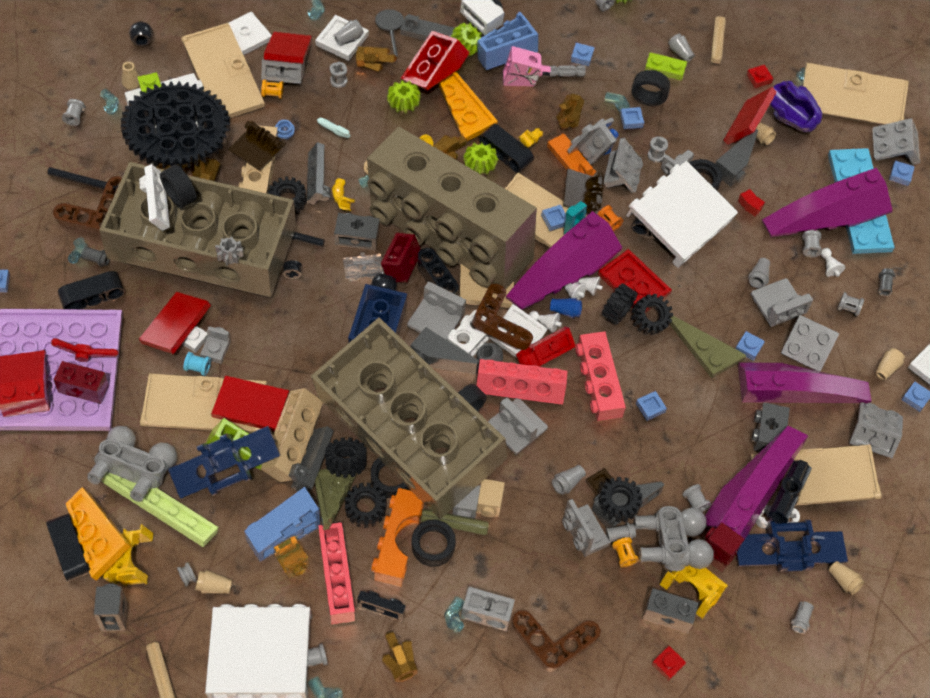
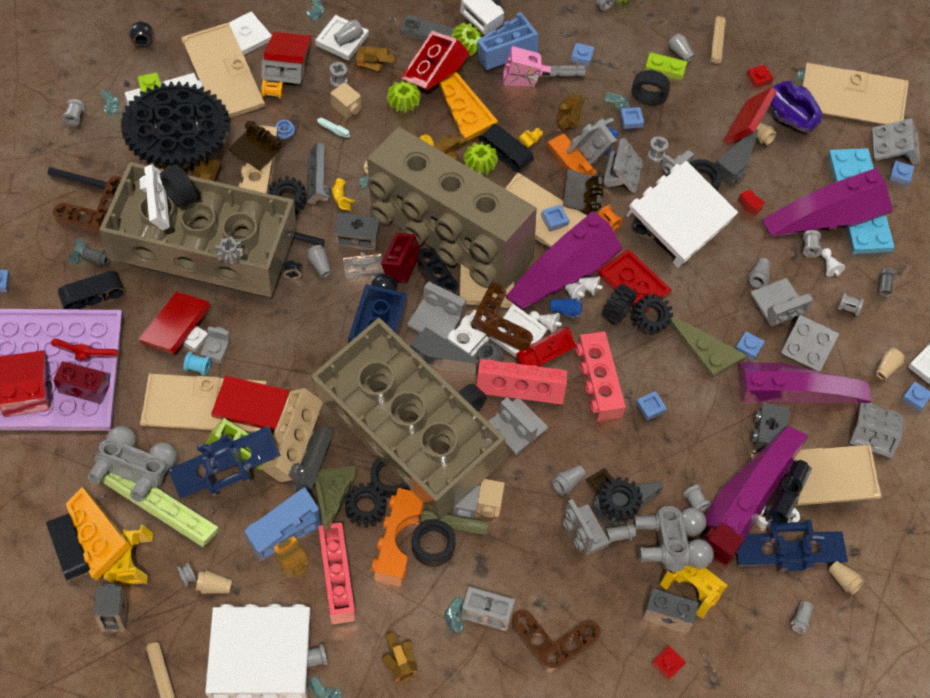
(129, 76): tan cone -> none
(318, 258): none -> light grey cone
(345, 466): black tyre -> none
(346, 100): none -> tan brick
(374, 603): black plate -> none
(390, 21): dark grey piece -> none
(574, 215): teal plate -> none
(625, 544): light orange bush -> none

